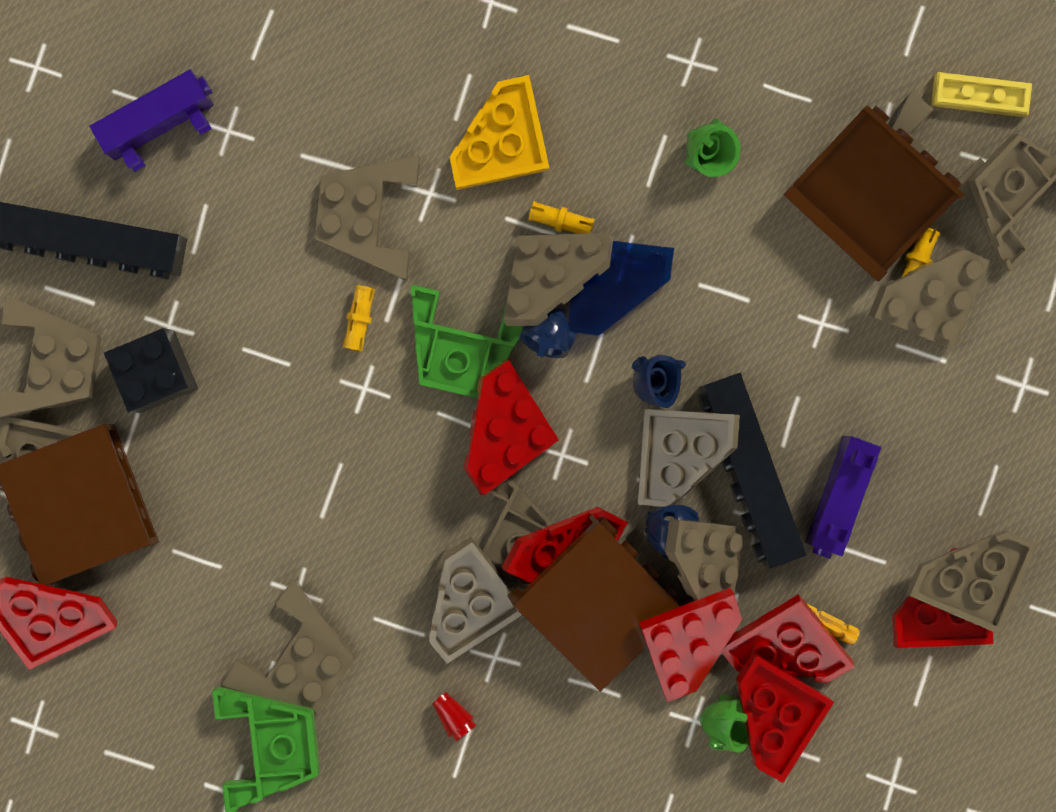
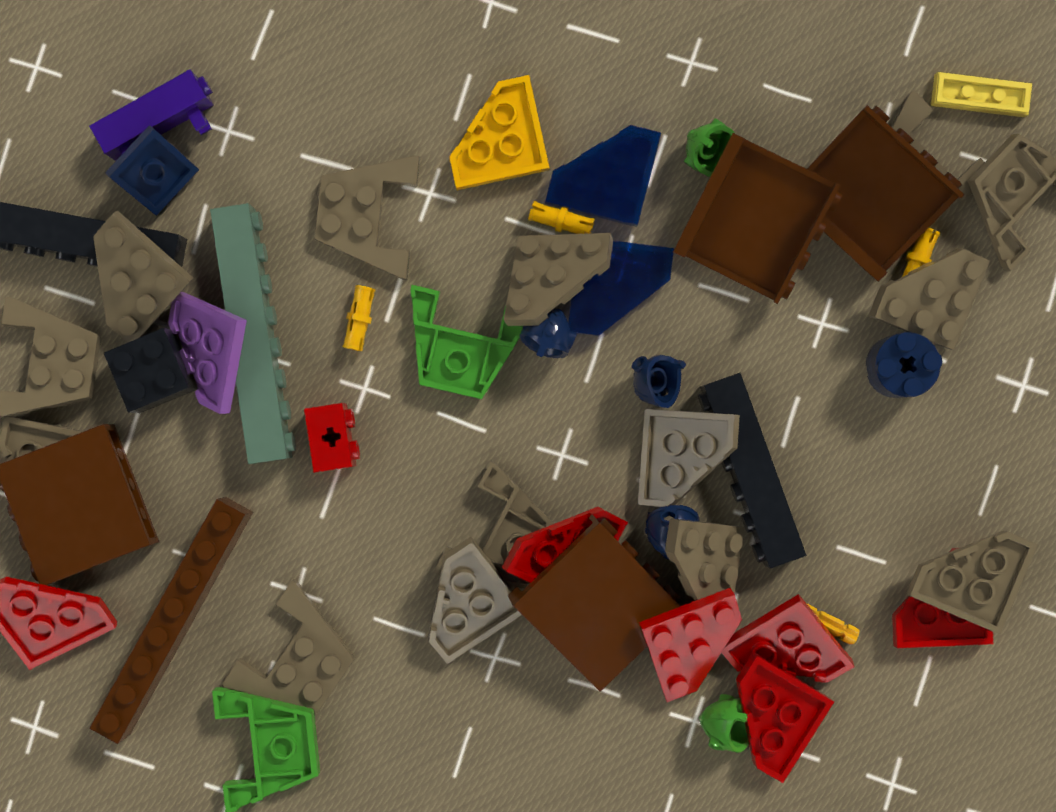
(134, 277): none -> dark tan plate
(152, 170): none -> dark blue plate
(171, 620): none -> reddish brown brick
(210, 348): none -> medium lavender plate
(246, 295): none -> sand green brick
(319, 424): none -> red brick
(453, 716): red cone -> none
(504, 429): red plate -> none
(608, 178): none -> clear blue plate
(758, 218): none -> reddish brown panel
(842, 496): dark purple brick -> none
(920, 360): none -> dark blue brick

